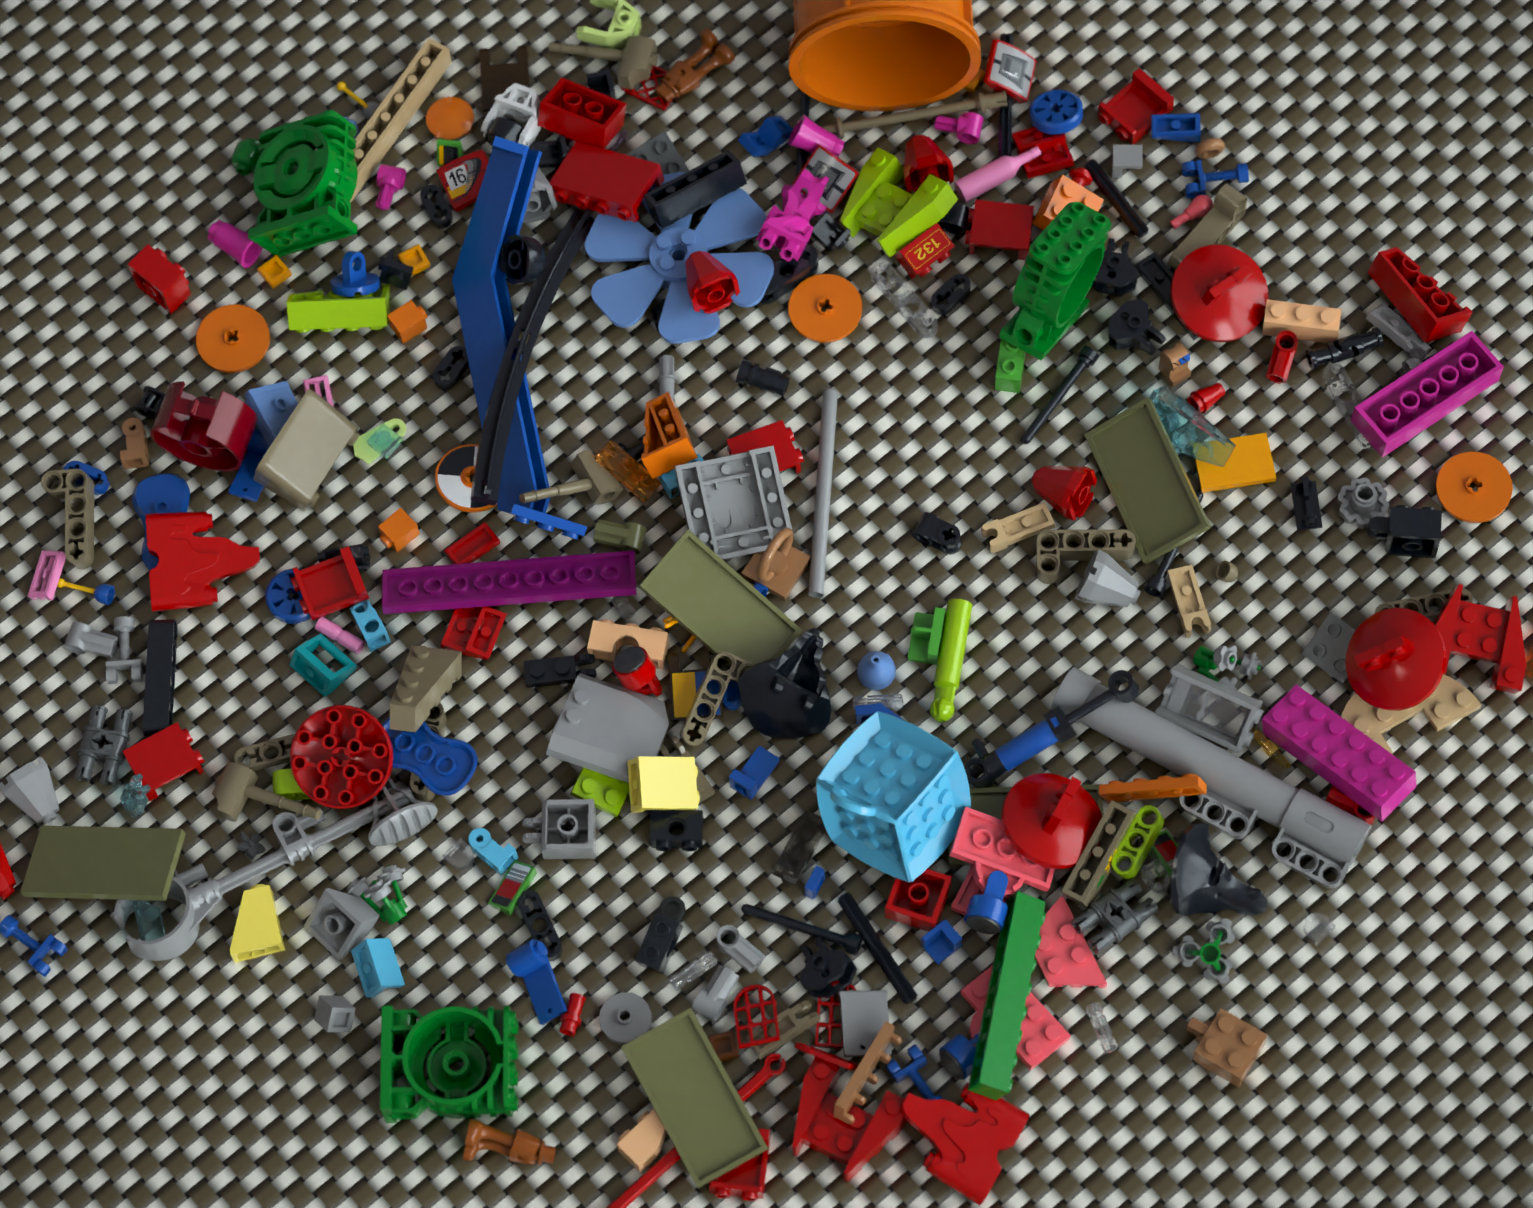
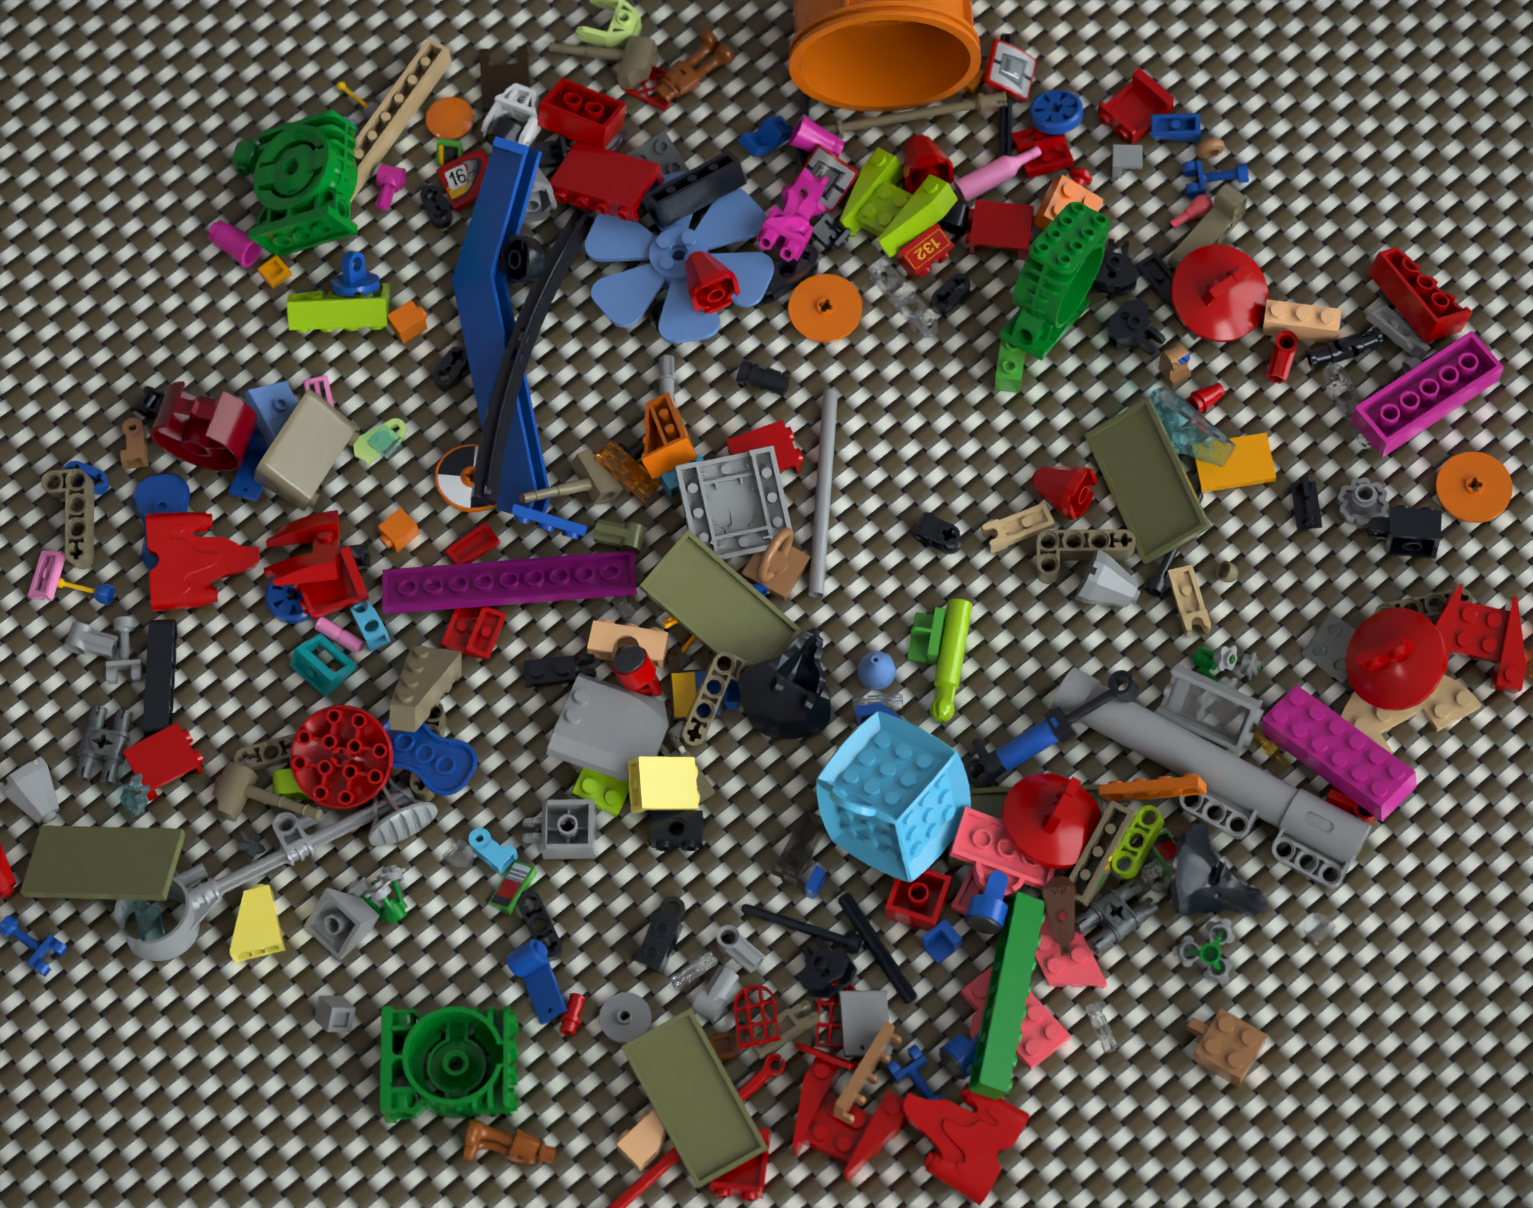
(159, 278): red brick -> none
(228, 355): orange piece -> none
(320, 565): none -> red wedge
(377, 966): medium azure panel -> none
(395, 272): black bracket -> none
(415, 258): light orange tile -> none
(601, 82): black panel -> none
(753, 773): blue bracket -> none
(966, 127): dark pink axle -> none
(1061, 902): none -> reddish brown piece
(1086, 358): black piece -> none
(1116, 198): black axle -> none

